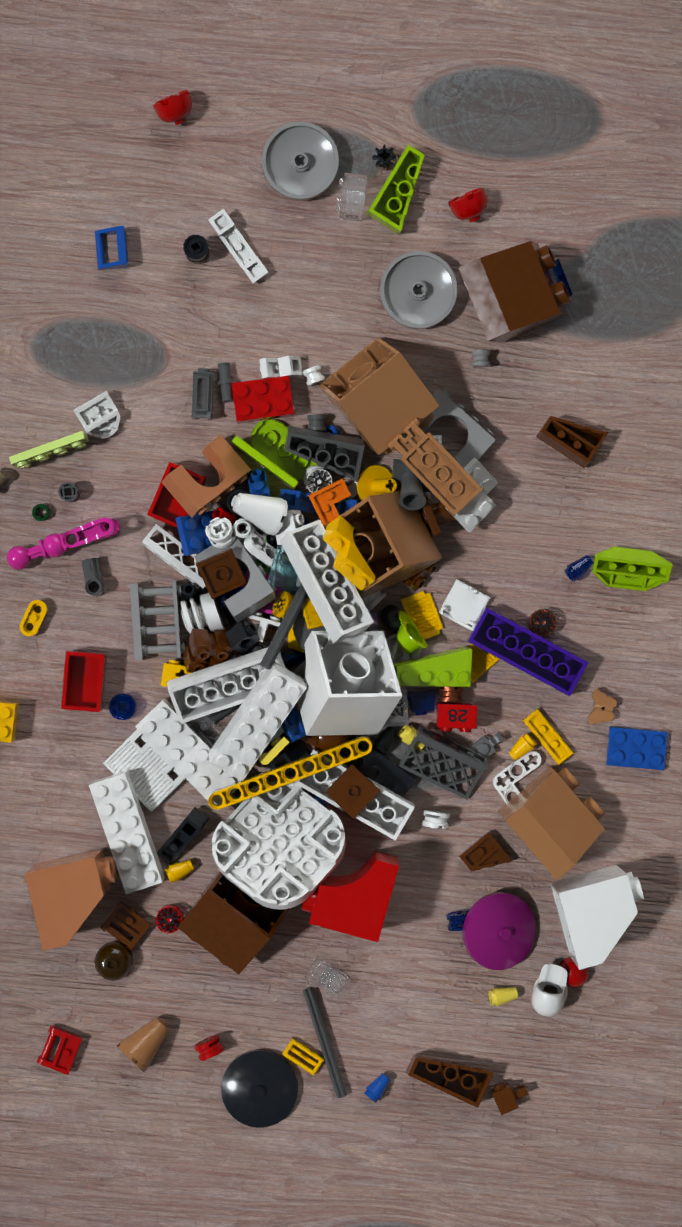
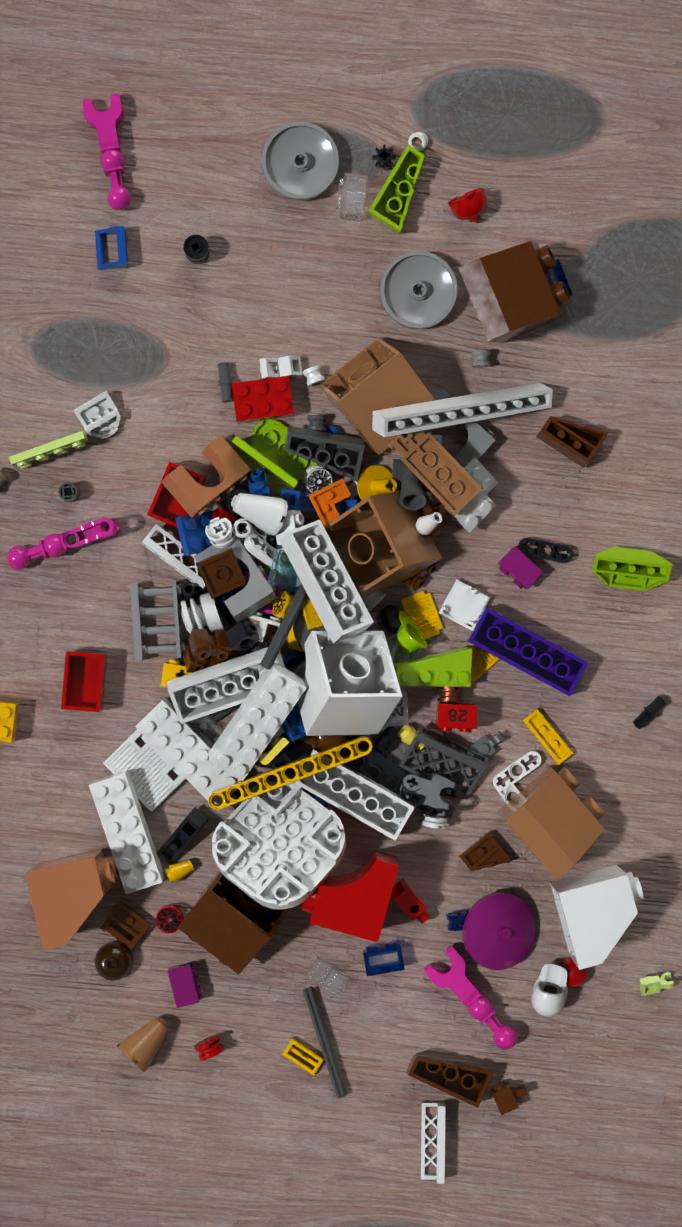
(33, 617): yellow plate -> none
(42, 506): dark green bush -> none
(65, 1053): red plate -> none
(92, 575): dark grey piece -> none
(112, 158): none -> dark pink piece
(122, 706): clear blue wheel -> none
(174, 107): red cylinder -> none
(184, 984): none -> magenta brick
(202, 394): dark grey window -> none
(237, 246): white slope -> none
(259, 1088): black dish -> none
(348, 557): yellow arch -> none
(352, 791): reddish brown plate -> none
(377, 1088): blue cone -> none
(383, 959): none -> clear blue window
(409, 901): none -> red torso
(421, 702): clear blue brick -> none
(422, 136): none -> white piece
(427, 794): none -> black piece
(428, 523): none -> white cone
(440, 1142): none -> white fence
(461, 409): none -> white brick
(478, 1005): none -> dark pink piece
(500, 996): light yellow cone -> none
(519, 567): none -> magenta brick
(523, 746): yellow cone -> none
(542, 622): copper wheel -> none
(558, 558): none -> black beam
(578, 568): clear blue cone -> none
(601, 700): medium nougat animal -> none
(636, 748): blue plate -> none
(649, 712): none -> black axle
(654, 984): none -> yellowish green plate

